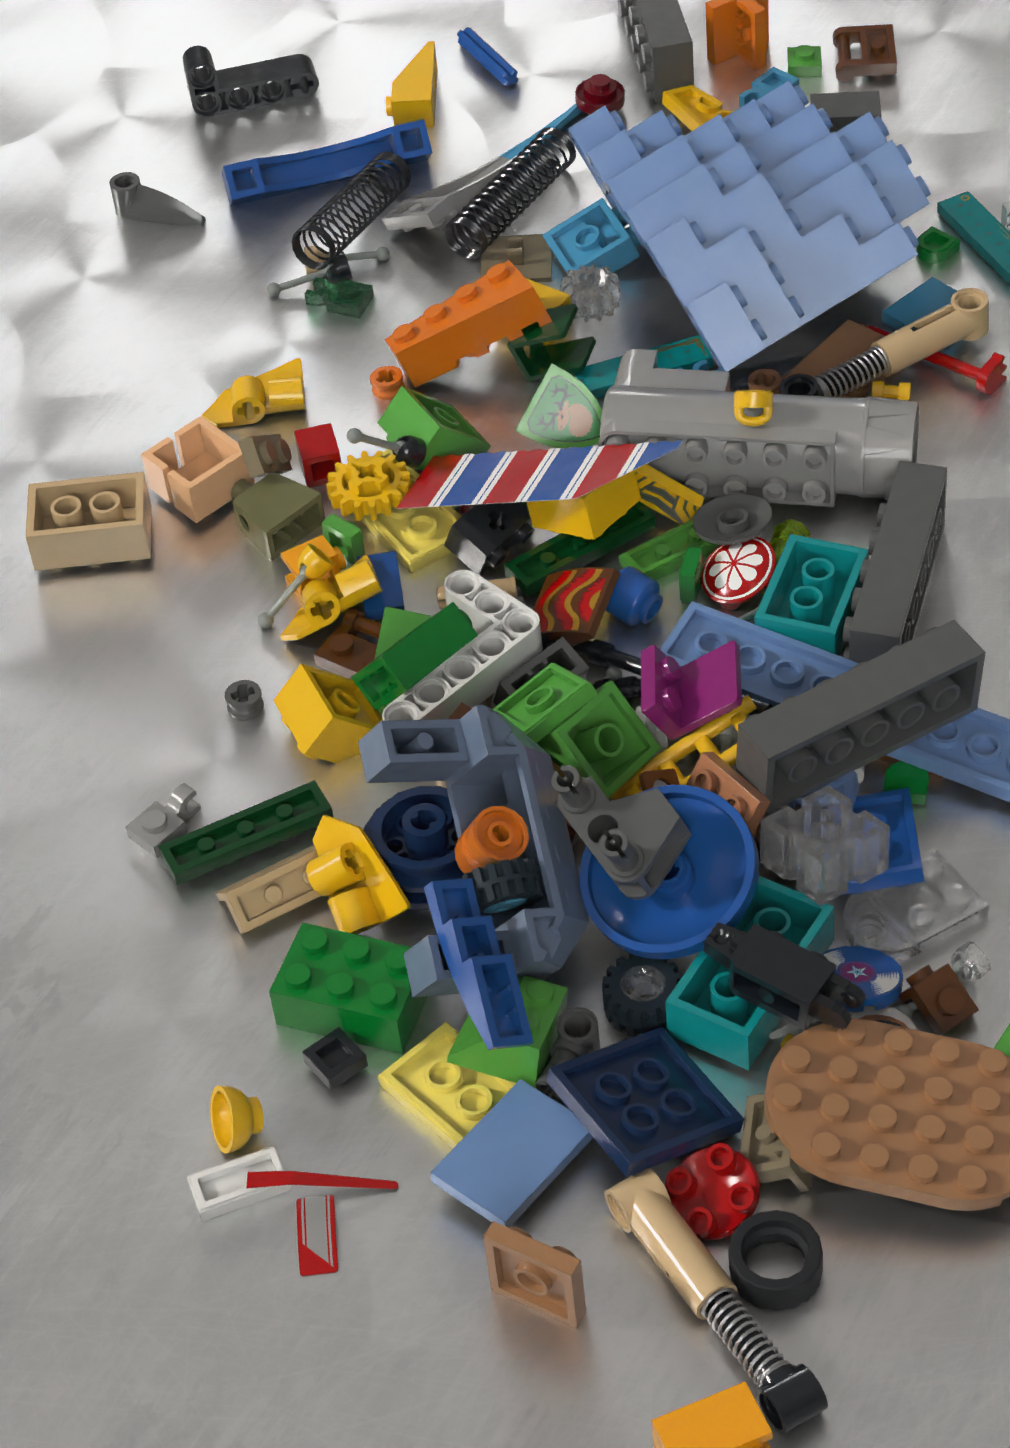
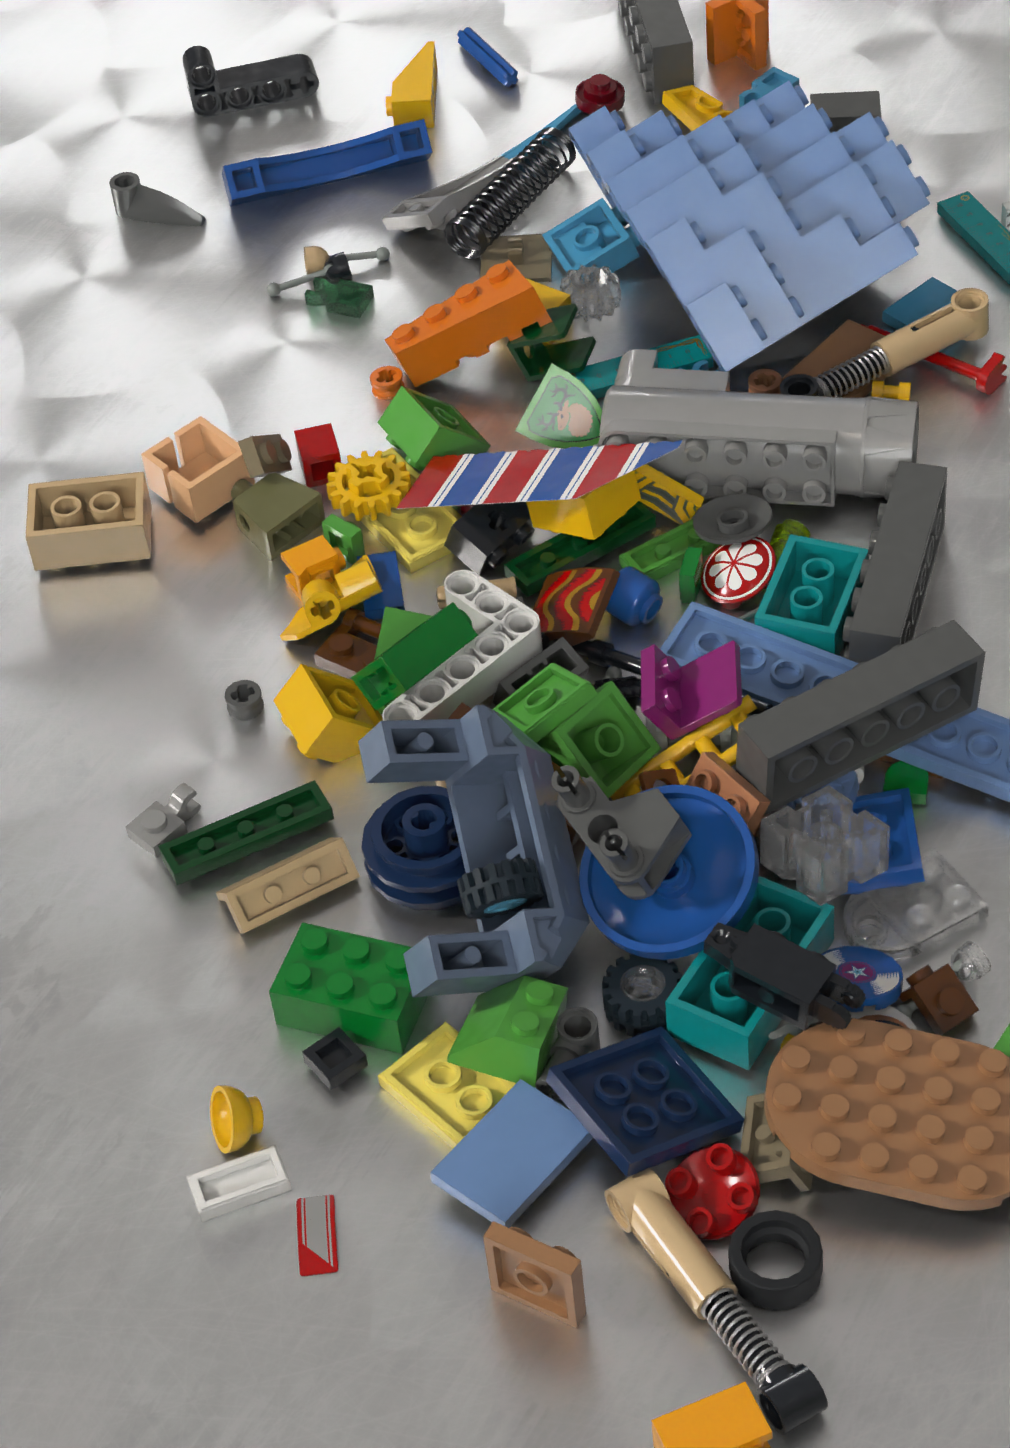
(254, 397): yellow panel -> none
(284, 1178): red sticker -> none
(311, 224): black piece -> none
(312, 564): hinge -> none
(353, 877): yellow panel -> none
(406, 448): hinge -> none
(478, 968): blue slope -> none
(490, 838): orange wheel -> none
(753, 399): yellow tile -> none
(804, 61): bright green plate -> none
(876, 51): reddish brown plate -> none
(936, 246): green tile -> none

